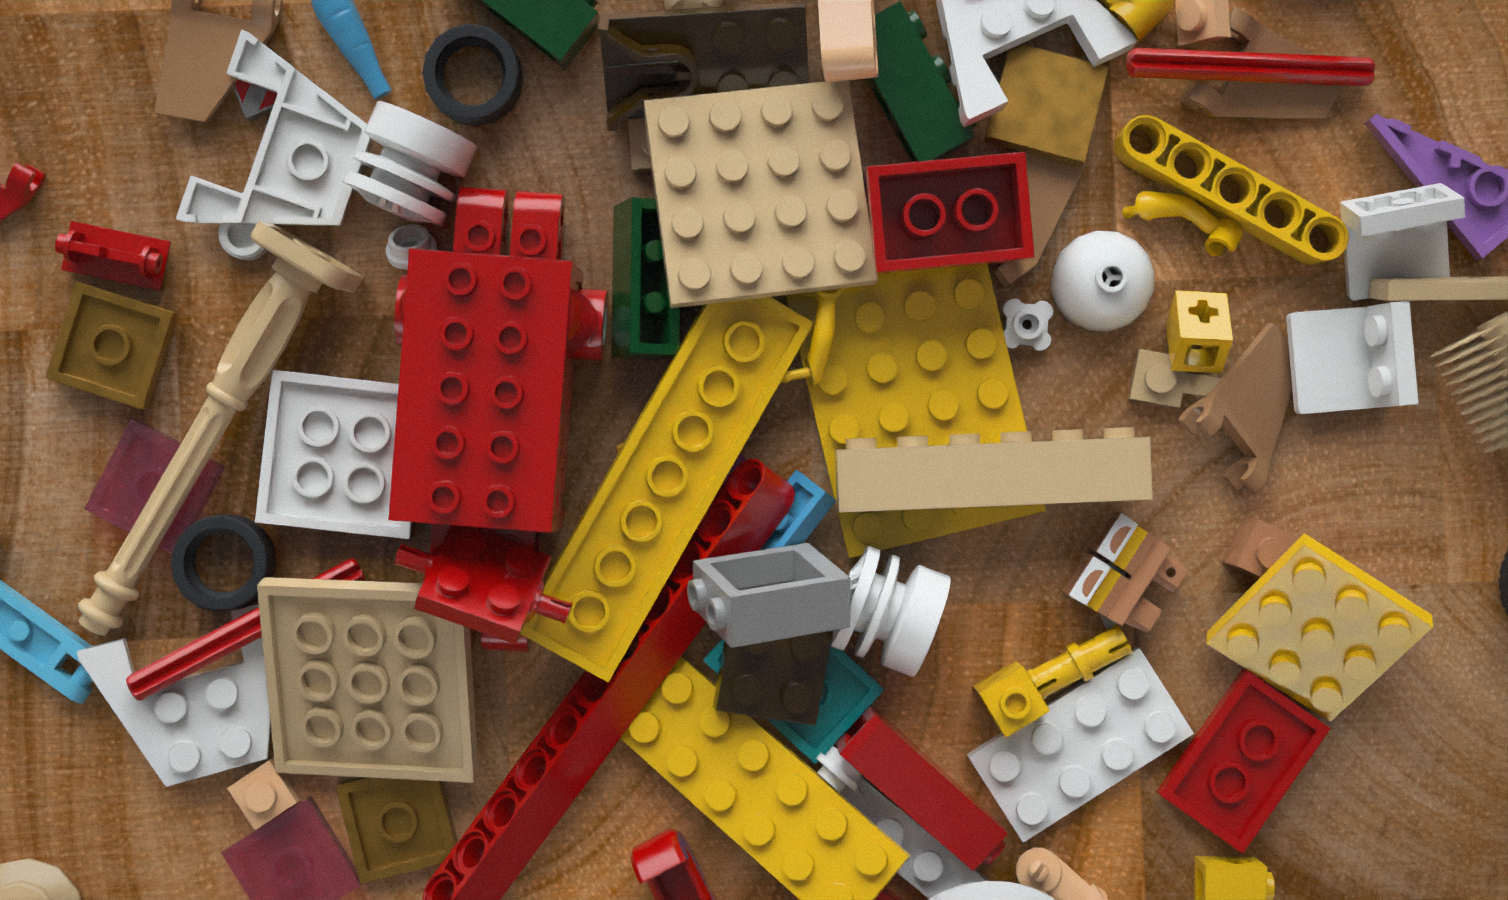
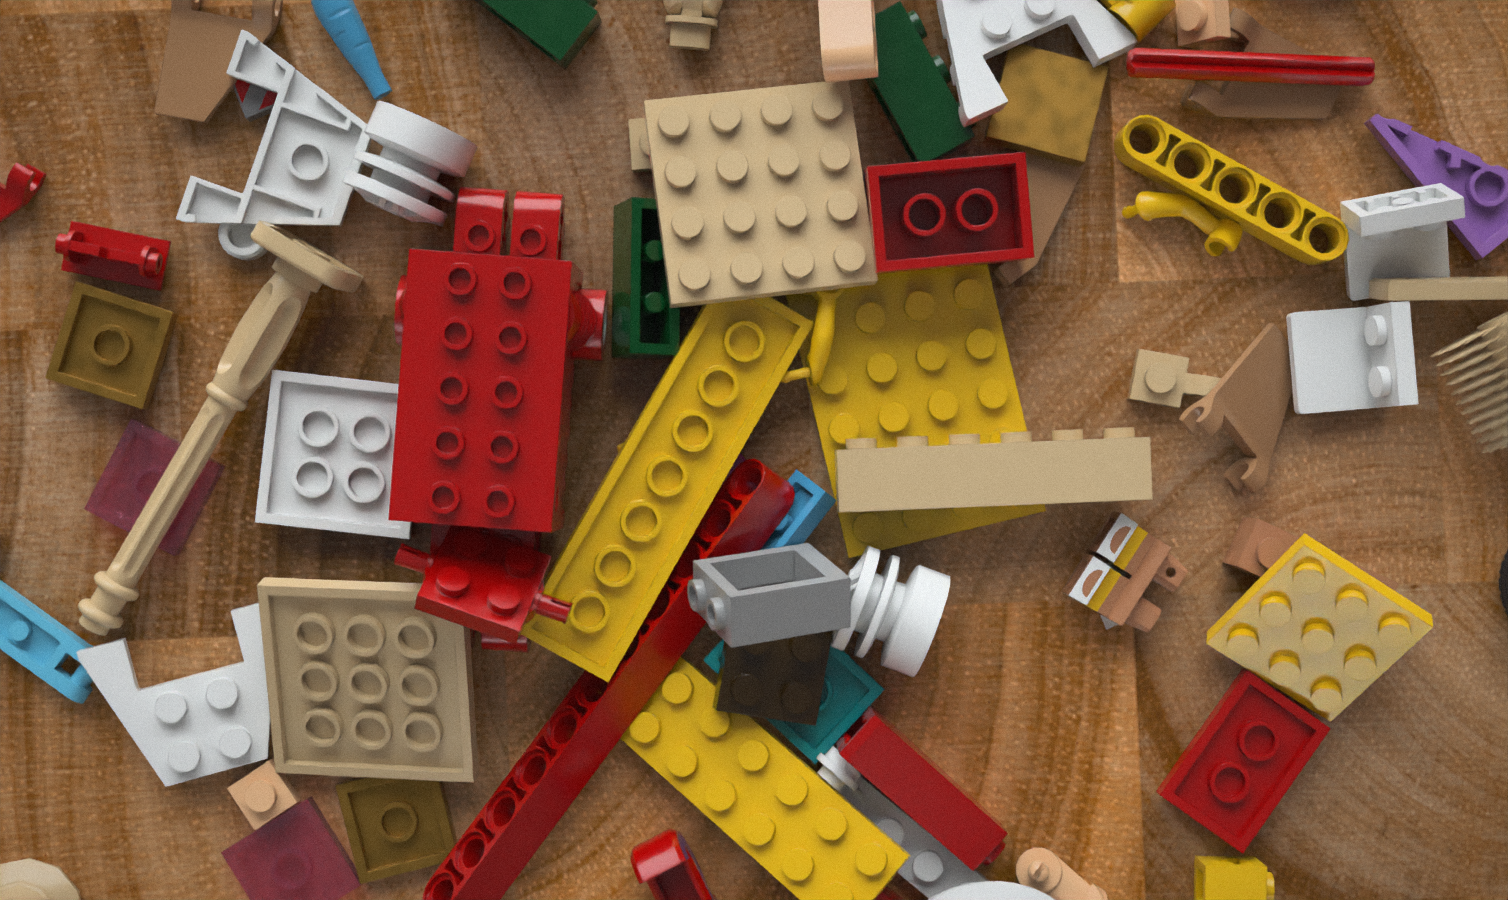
(185, 552): black tyre -> none
(216, 643): red axle -> none
(407, 237): white plate -> none
(439, 54): black tyre -> none
(699, 53): dark brown plate -> none
(1011, 698): yellow brick -> none
(1037, 314): white plate -> none
(1080, 287): white cylinder -> none
(1080, 661): yellow pin -> none
(1082, 745): white plate -> none
(1202, 321): yellow brick -> none

